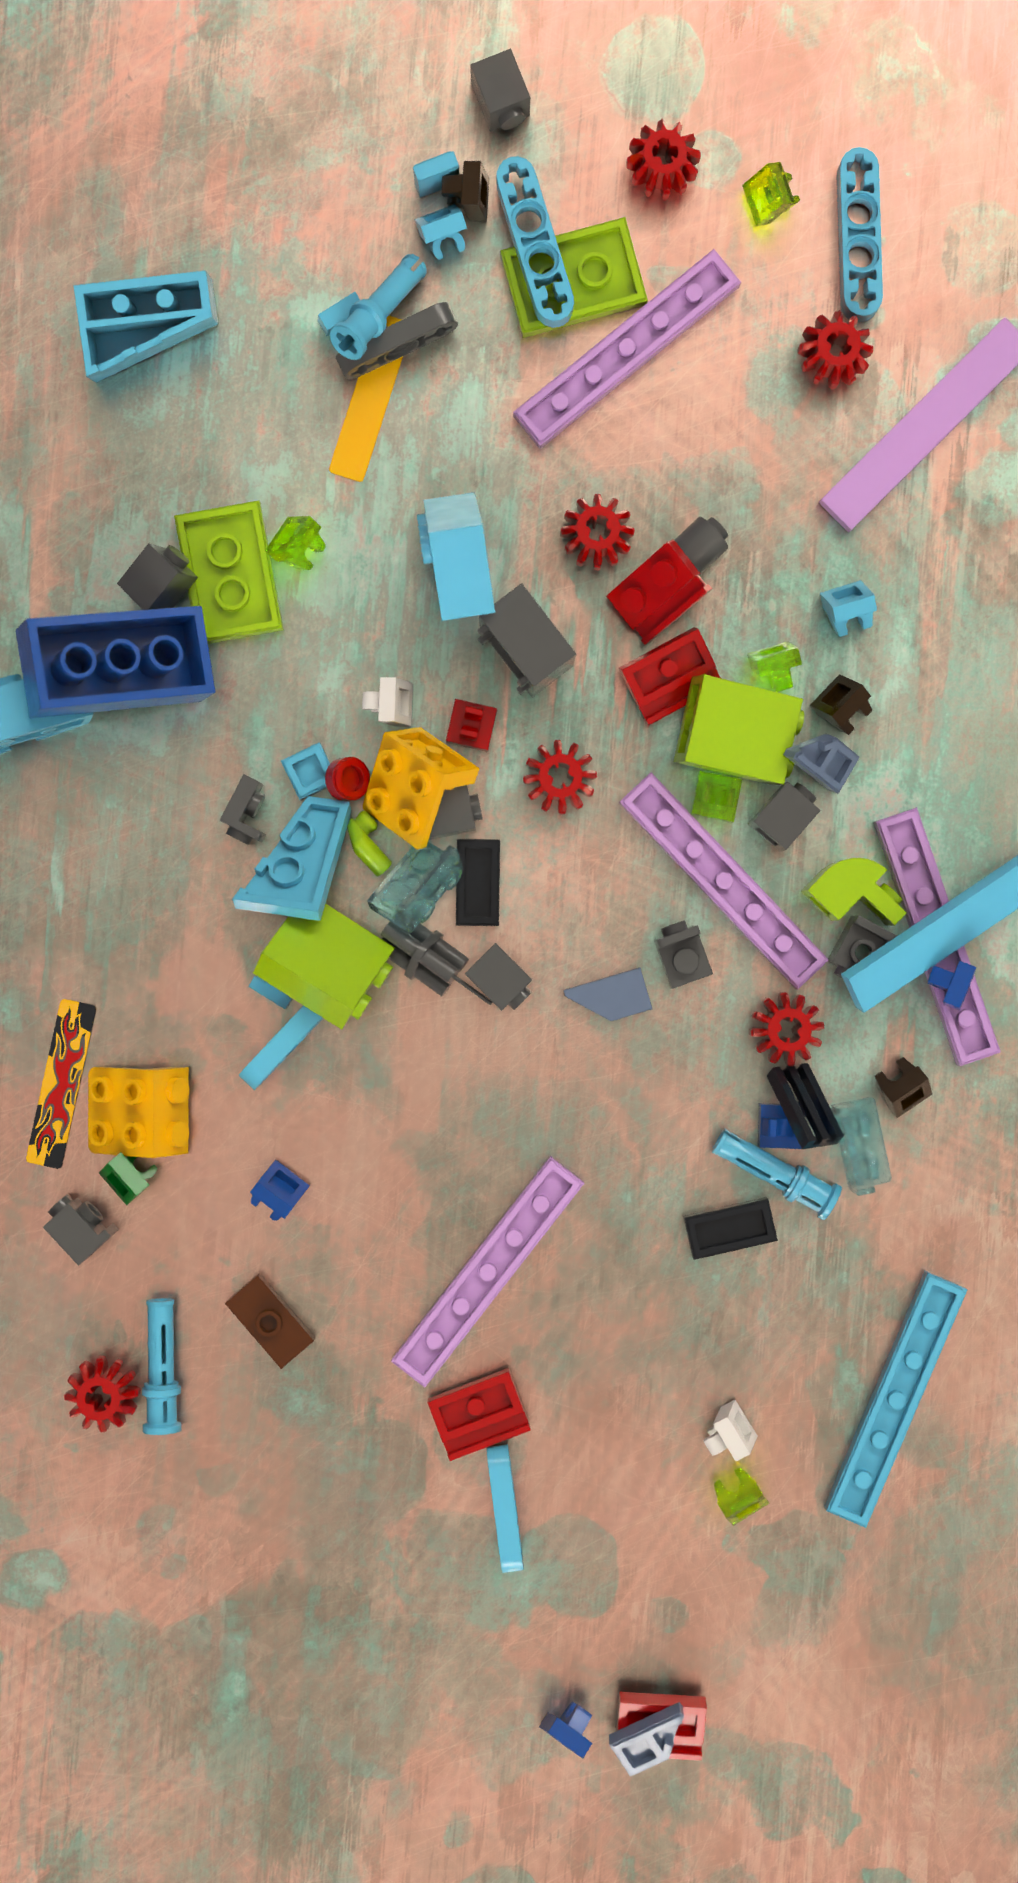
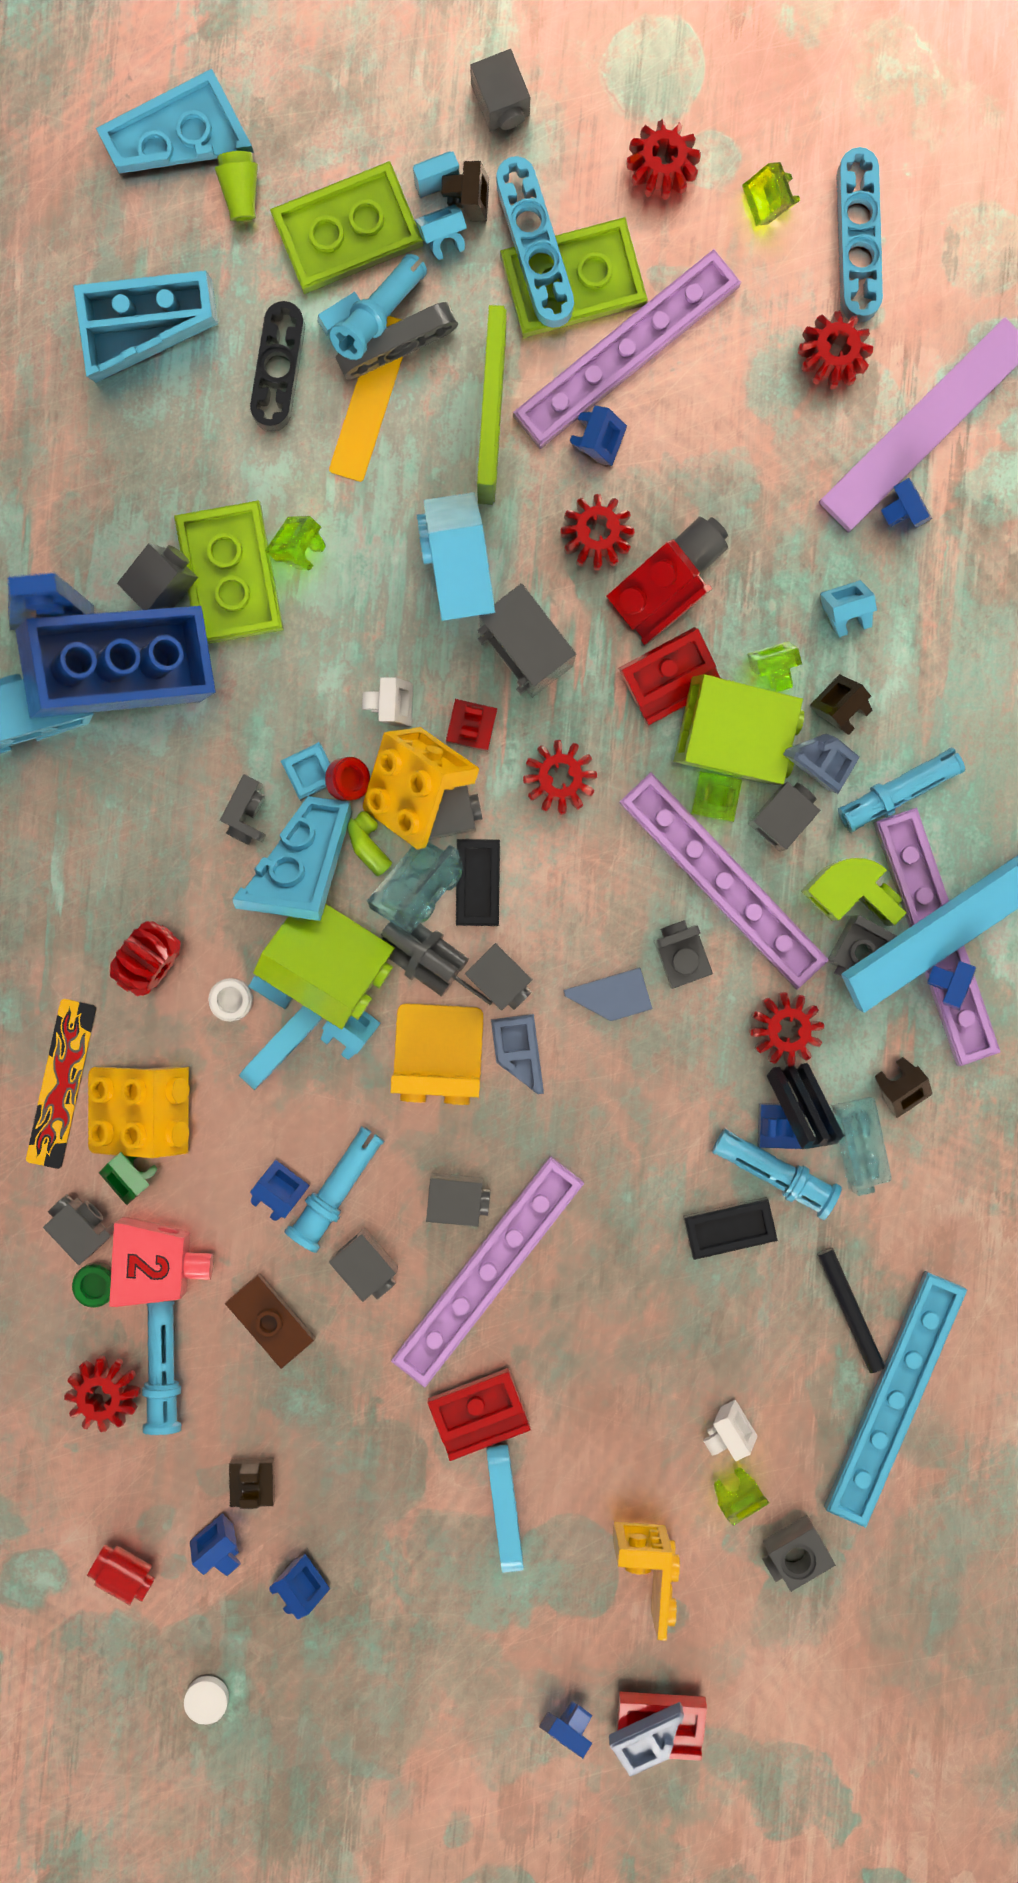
(43, 597): none -> blue wing
(92, 1284): none -> green tile
(121, 1574): none -> red brick
(145, 958): none -> red gear
(153, 1263): none -> coral torso
(175, 128): none -> medium azure wing
(206, 1700): none -> white tile
(215, 1547): none -> blue tile
(230, 999): none -> white tile
(238, 183): none -> lime cone
(252, 1483): none -> dark brown tile
(294, 337): none -> black beam
(300, 1587): none -> blue tile
(324, 1207): none -> medium azure pin
(347, 227): none -> lime tile
(353, 1035): none -> medium azure tile
(365, 1266): none -> dark grey brick
(437, 1053): none -> yellow bracket
(457, 1200): none -> dark grey brick
(491, 404): none -> lime tile
(518, 1049): none -> sand blue tile
(602, 435): none -> blue tile
(645, 1548): none -> yellow bracket
(797, 1535): none -> dark grey brick
(851, 1310): none -> black bar
(887, 797): none -> medium azure pin
(908, 505): none -> blue tile

